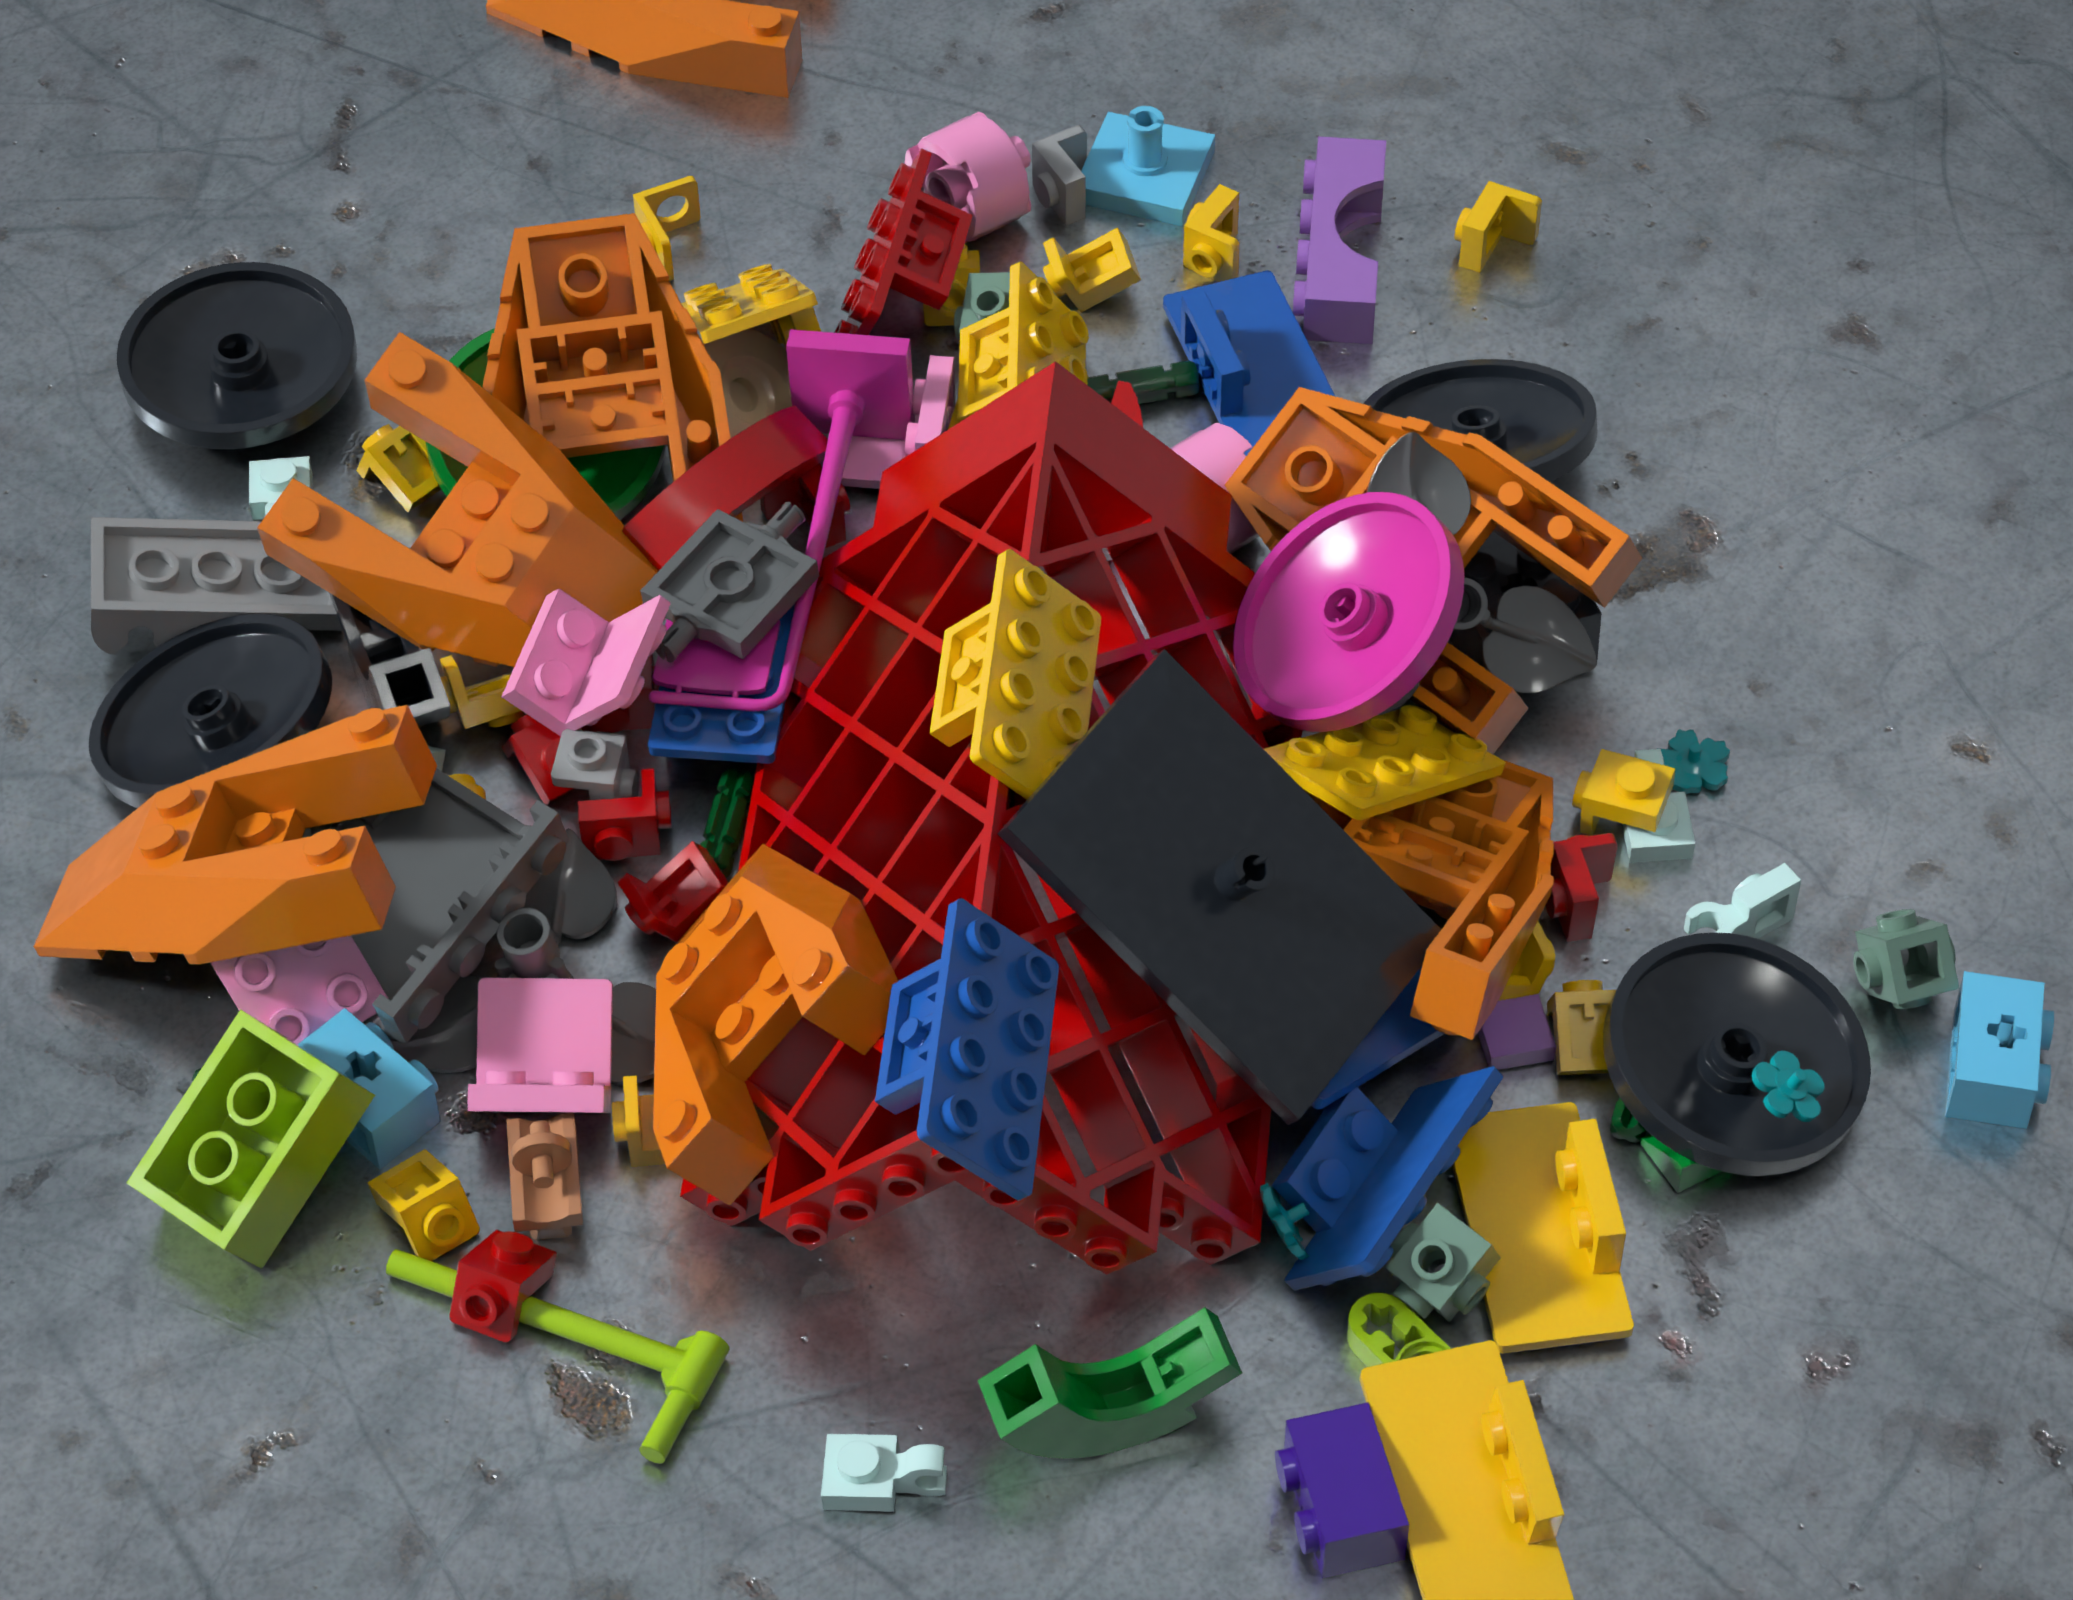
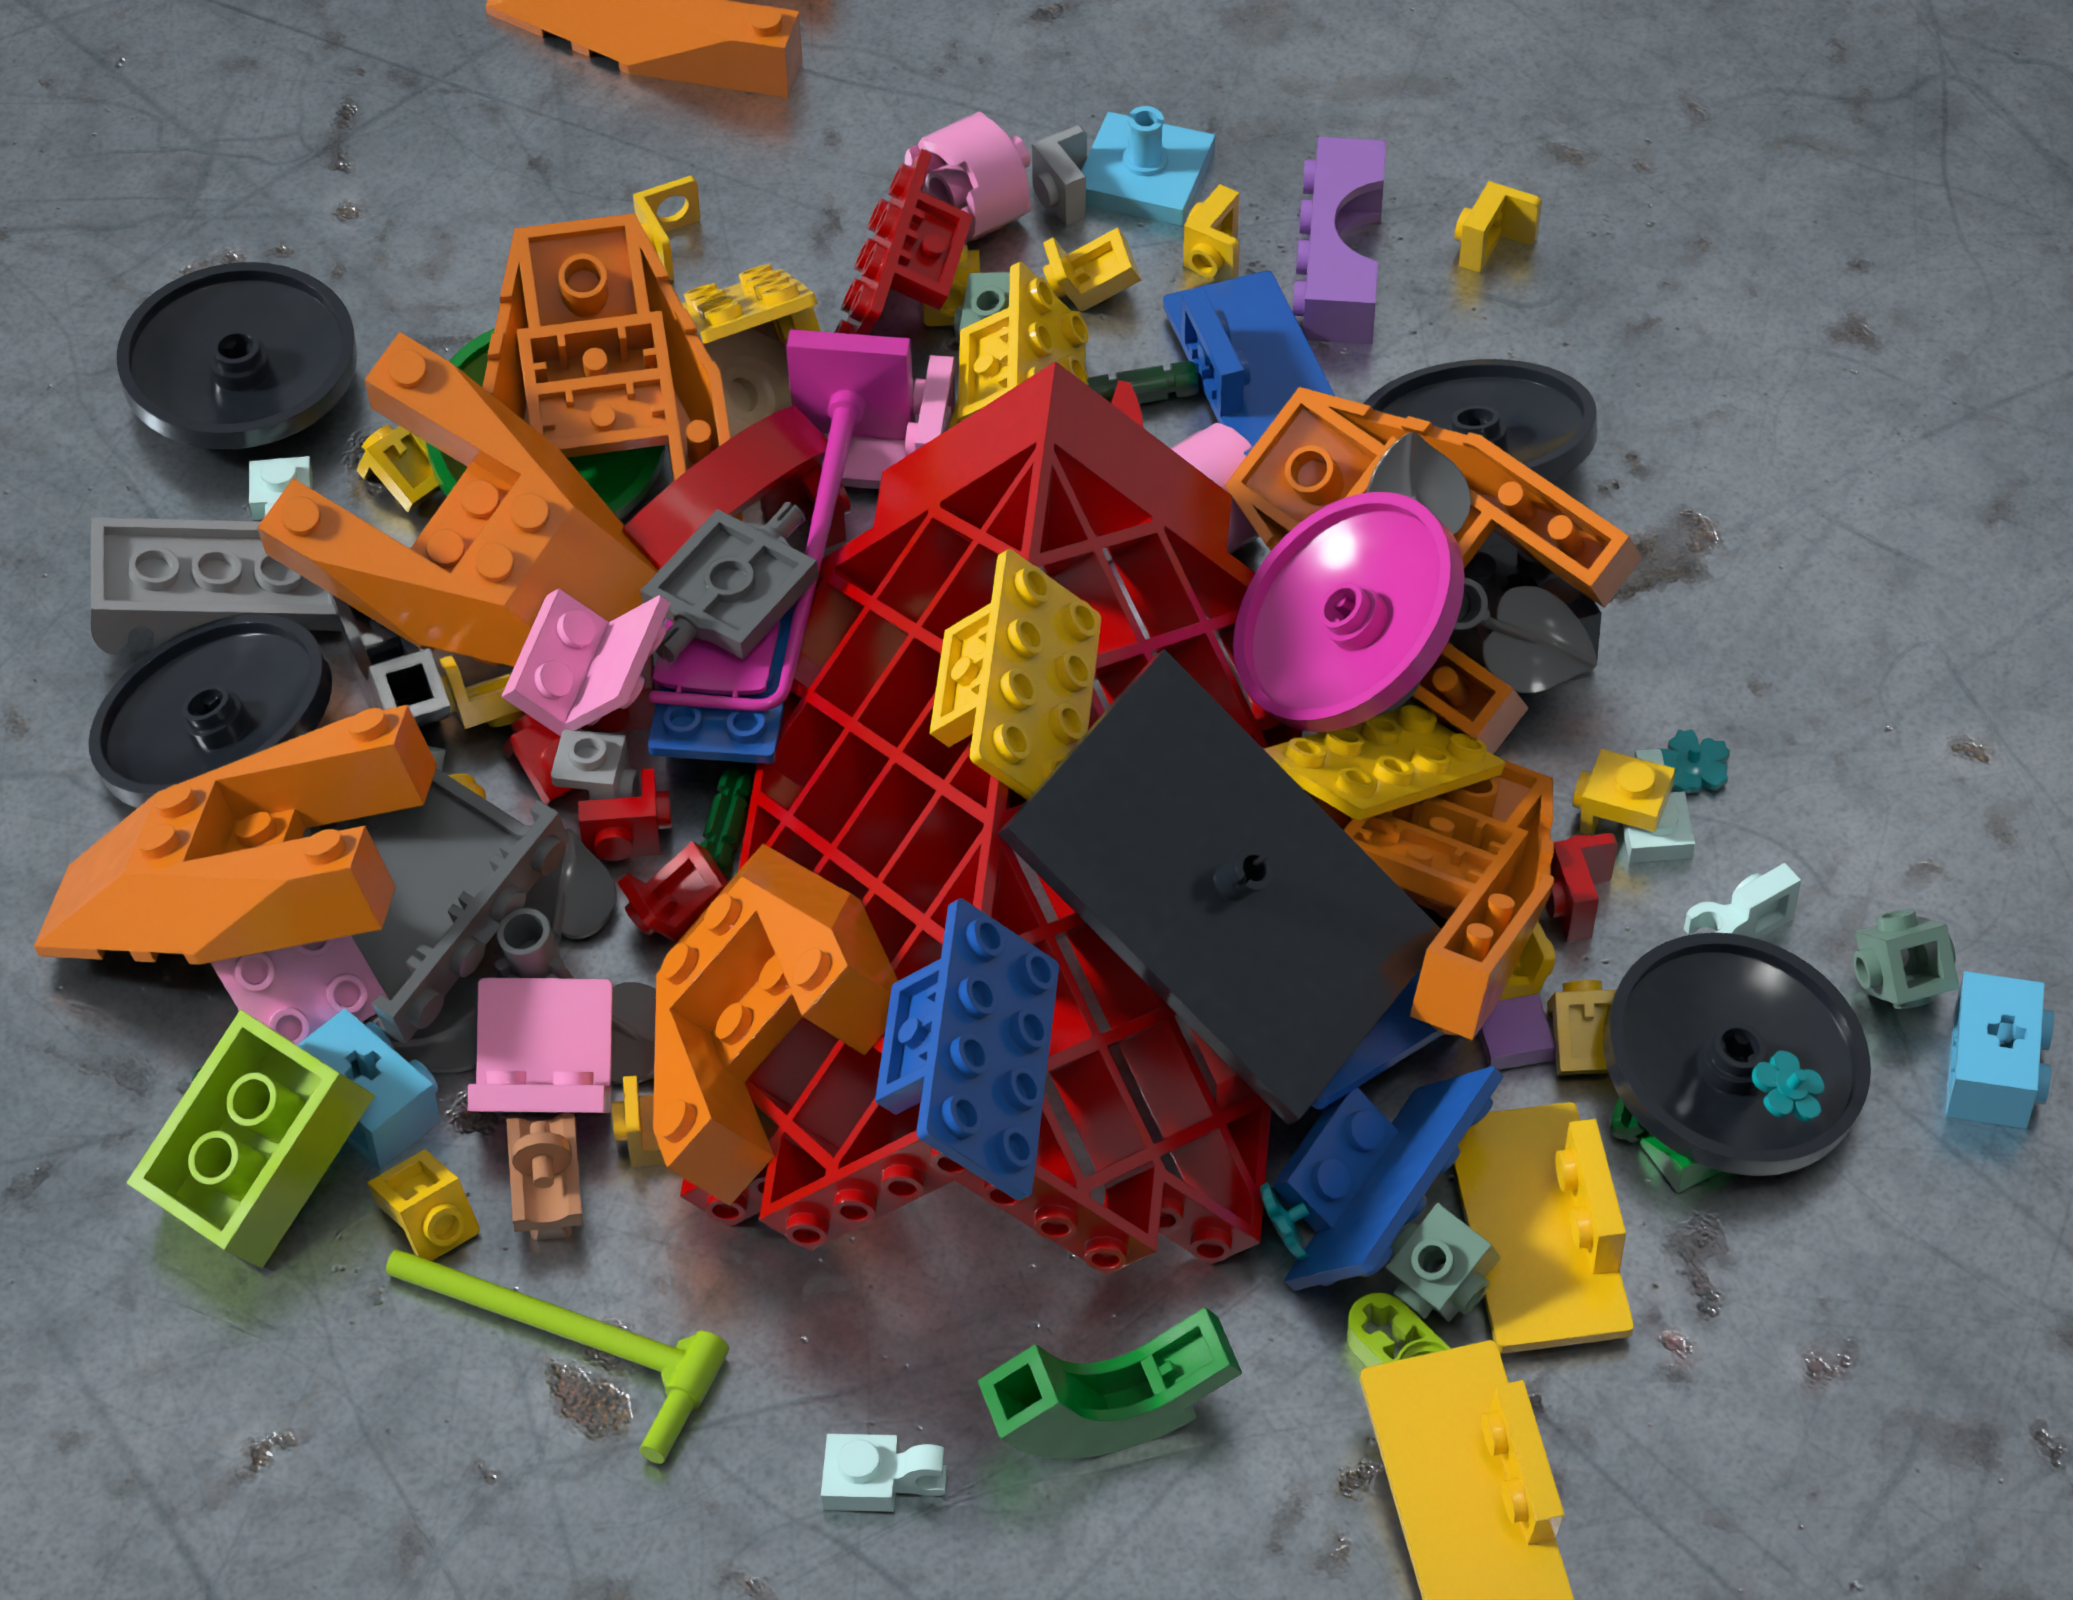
(497, 1280): red bracket -> none
(1344, 1491): dark purple piece -> none

